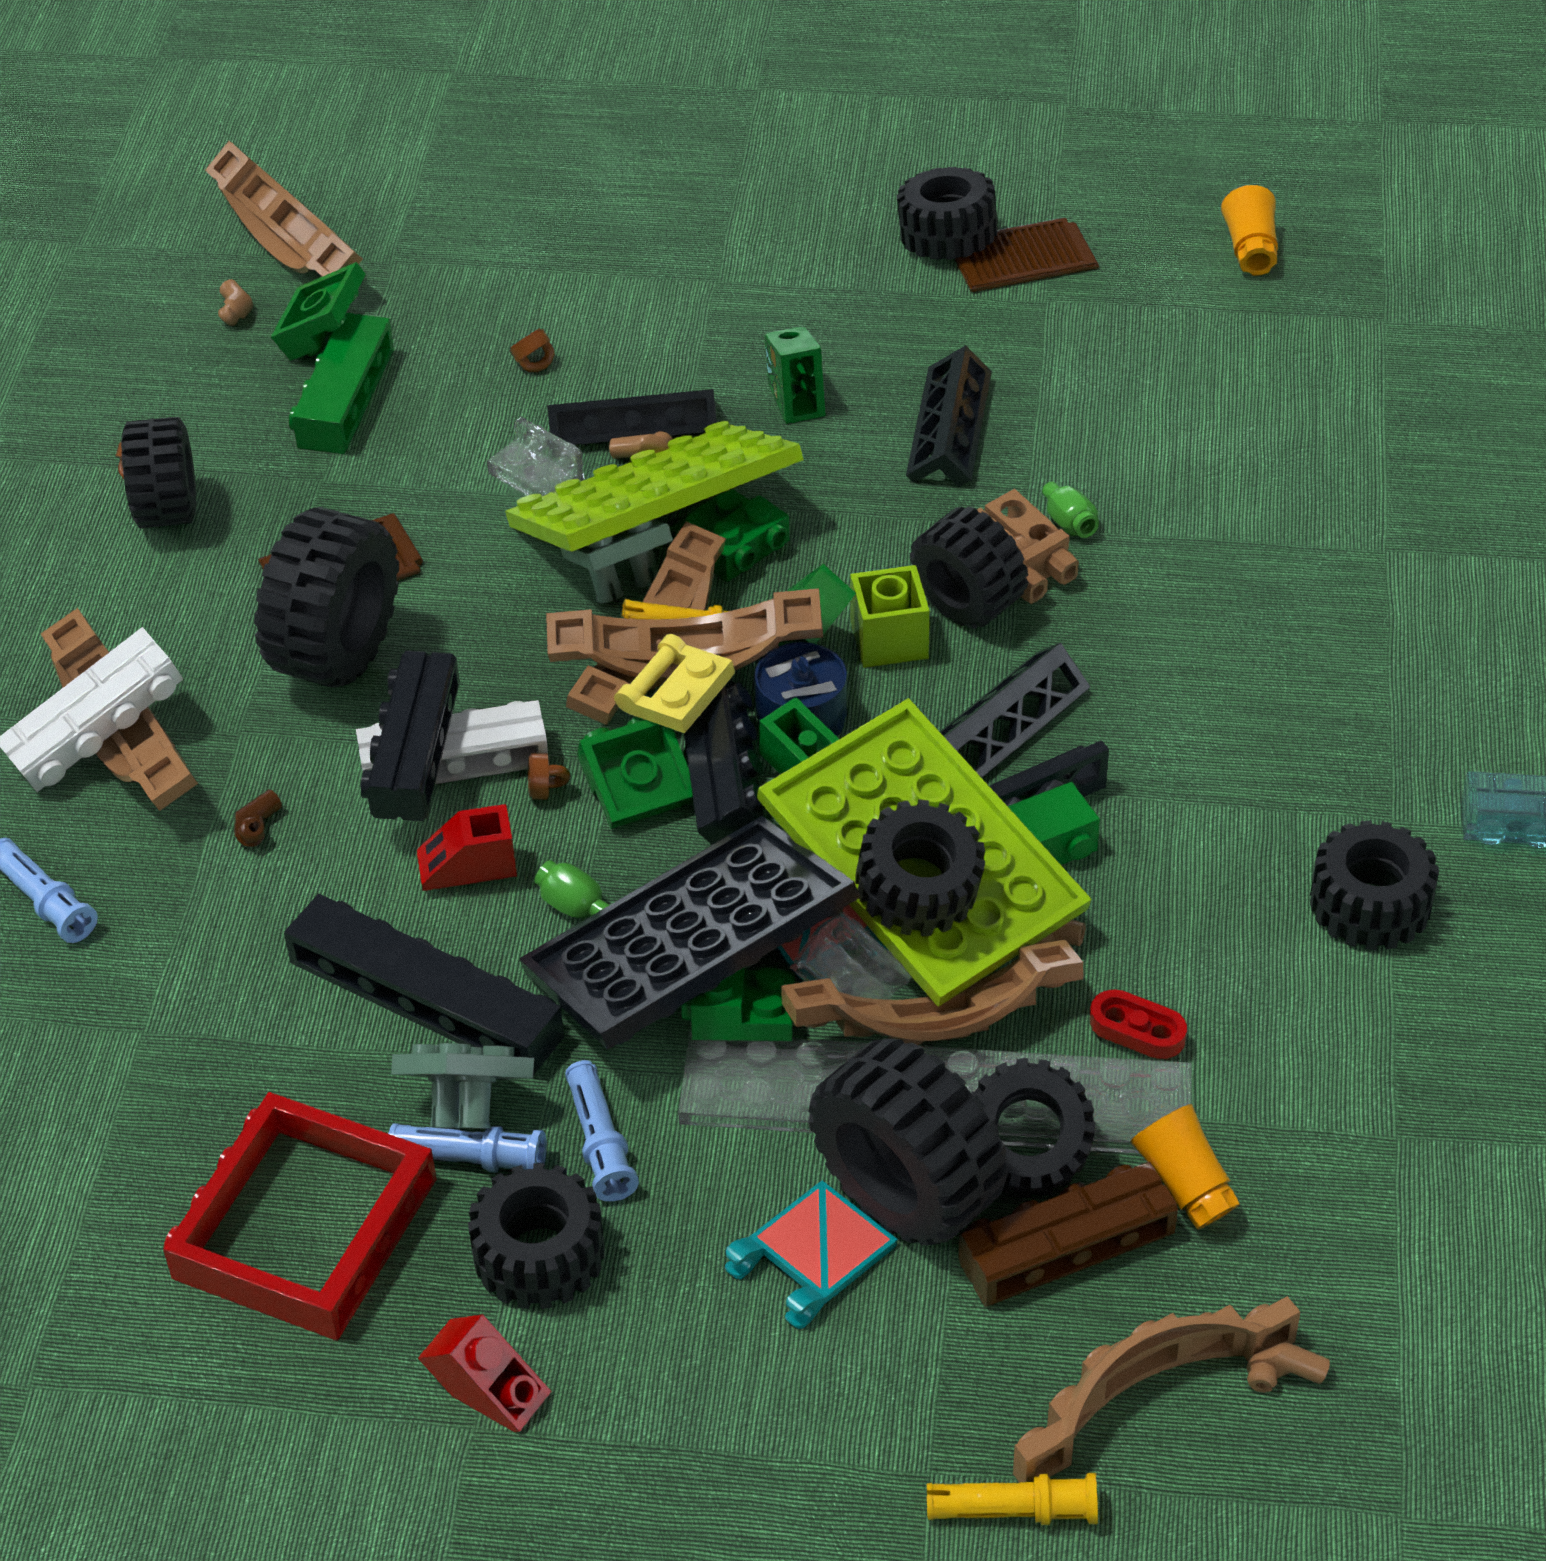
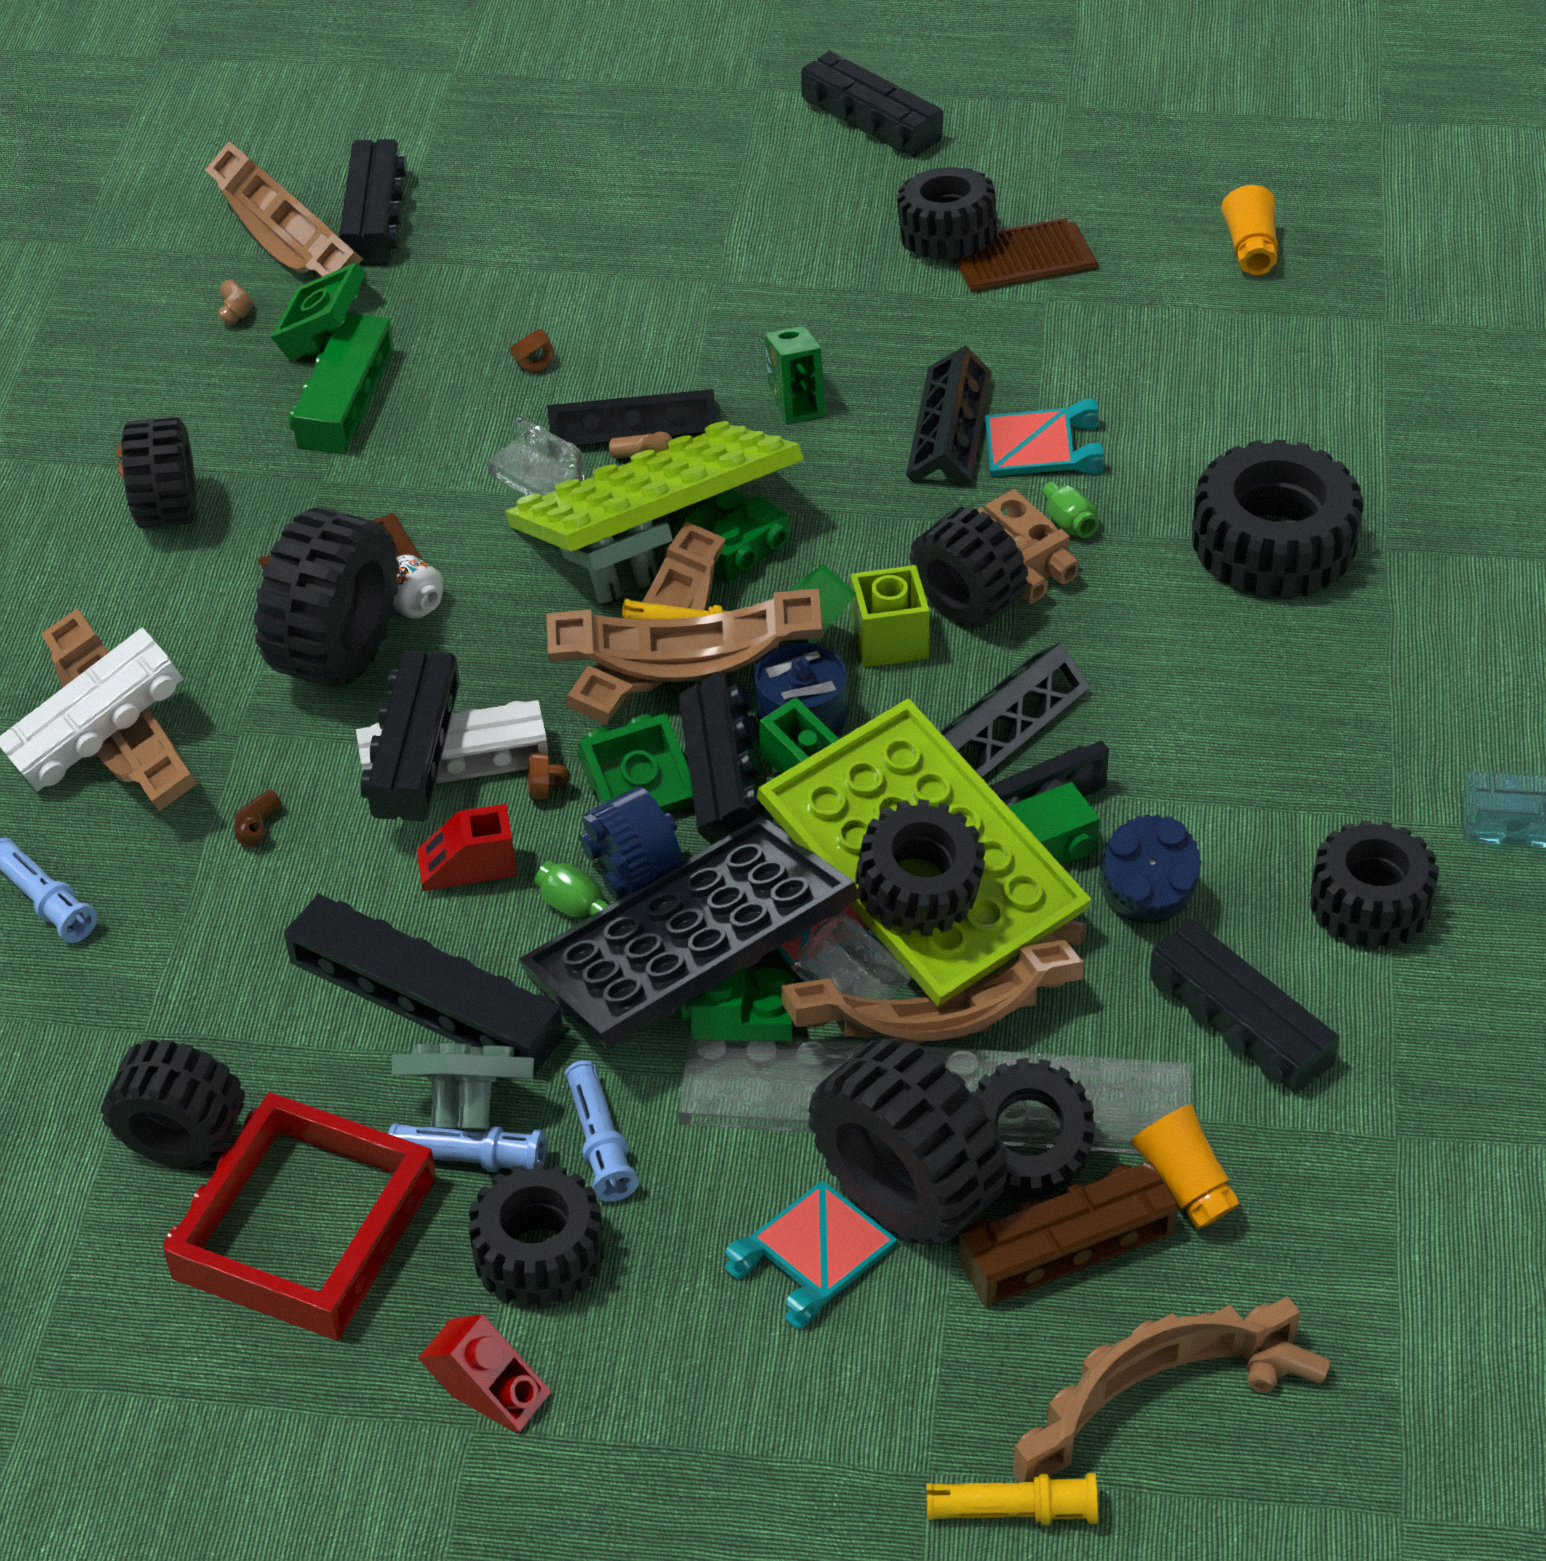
(173, 1104): none -> black tyre
(373, 199): none -> black brick
(418, 587): none -> white head
(630, 840): none -> dark blue piece
(686, 690): light yellow plate -> none
(872, 103): none -> black brick
(1043, 441): none -> flag
(1139, 1024): red plate -> none
(1150, 869): none -> dark blue piece
(1243, 1007): none -> black brick
(1270, 554): none -> black tyre

